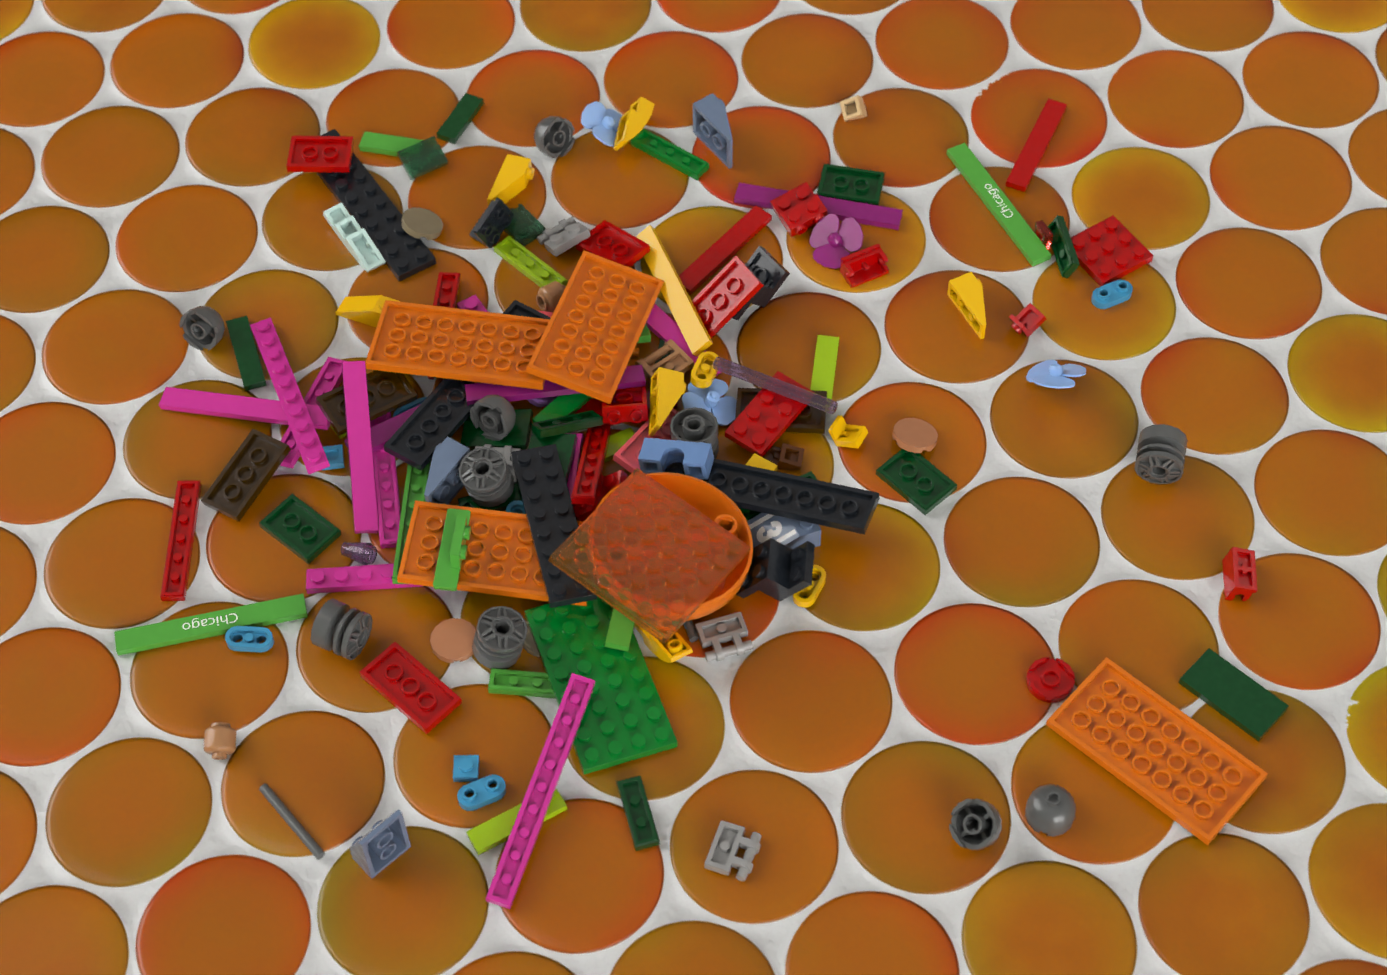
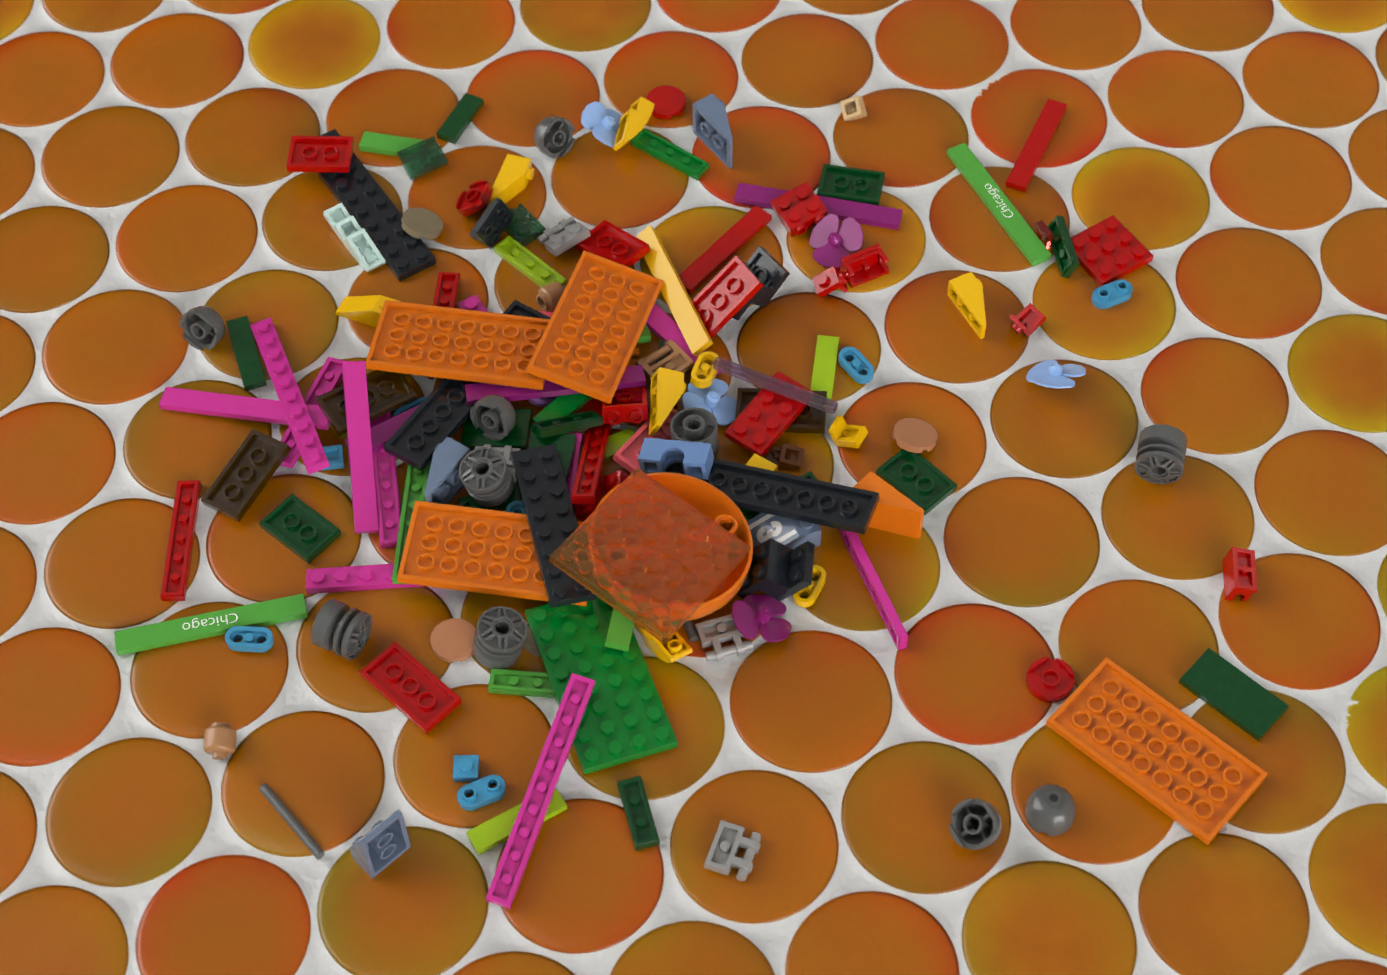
(360, 552): clear purple cone -> none
(452, 549): bright green bracket -> none
(474, 198): none -> red tile
(667, 100): none -> red tile
(756, 614): none -> magenta piece
(830, 281): none -> red bracket
(857, 366): none -> dark azure plate
(875, 589): none -> dark pink tile
(894, 510): none -> orange slope

